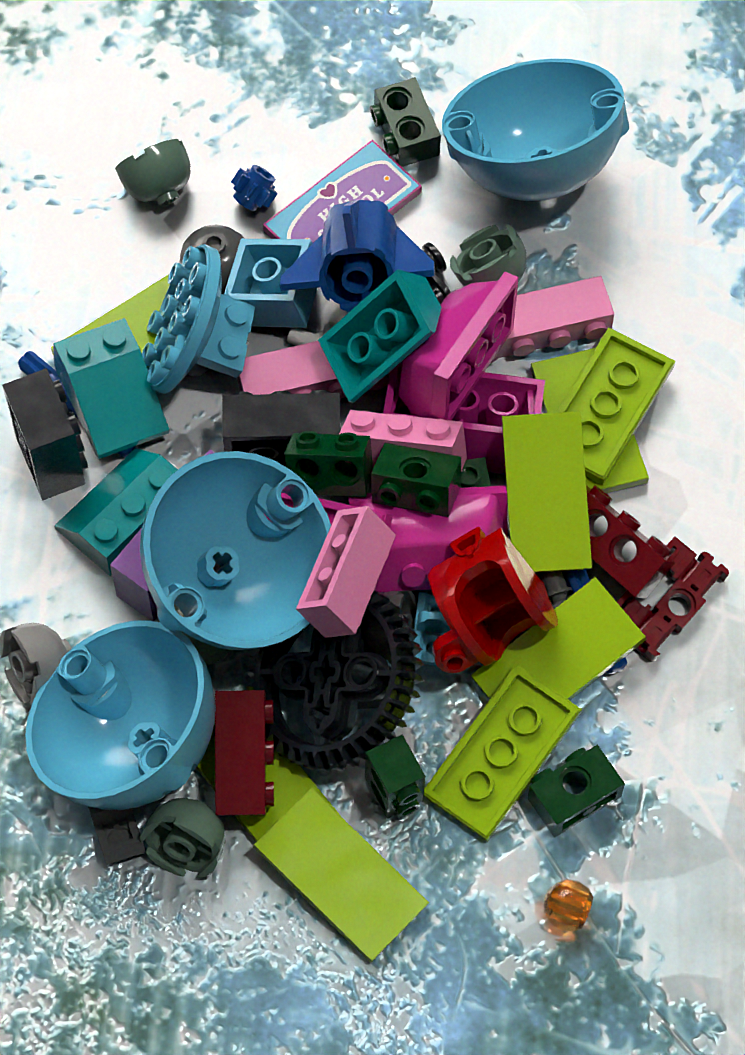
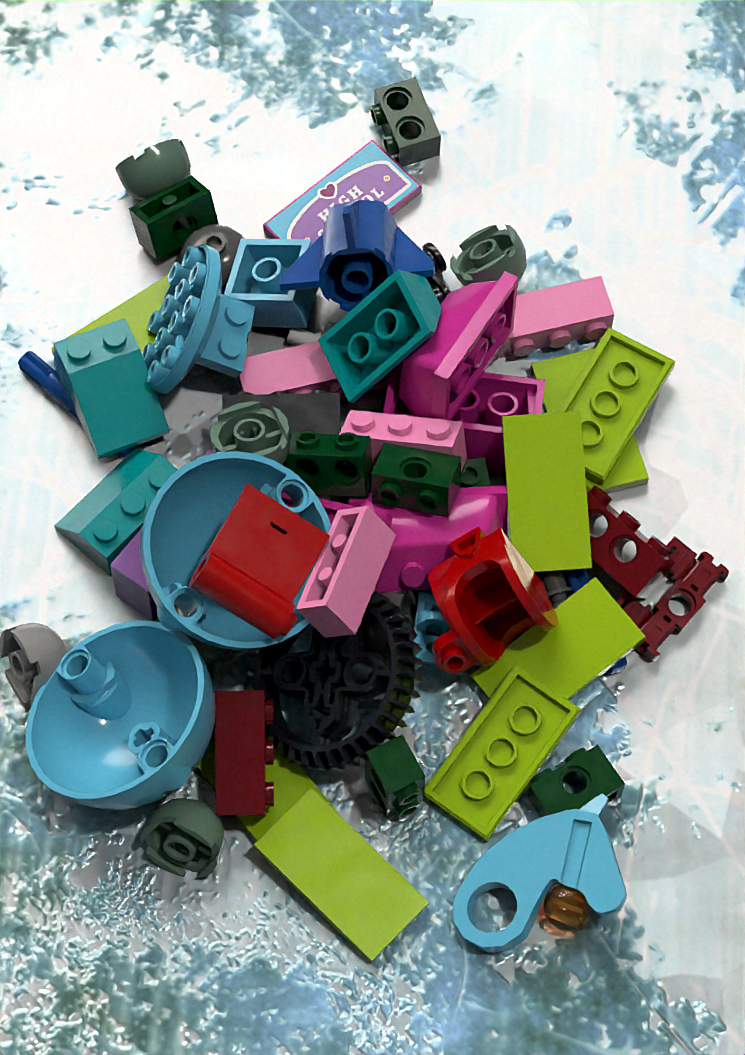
(46, 433): black brick -> none
(117, 833): dark grey slope -> none
(172, 215): none -> dark green brick
(252, 430): none -> sand green cylinder
(254, 187): blue gear -> none
(259, 562): none -> red door
(536, 127): medium azure piece -> none
(554, 848): none -> medium azure animal

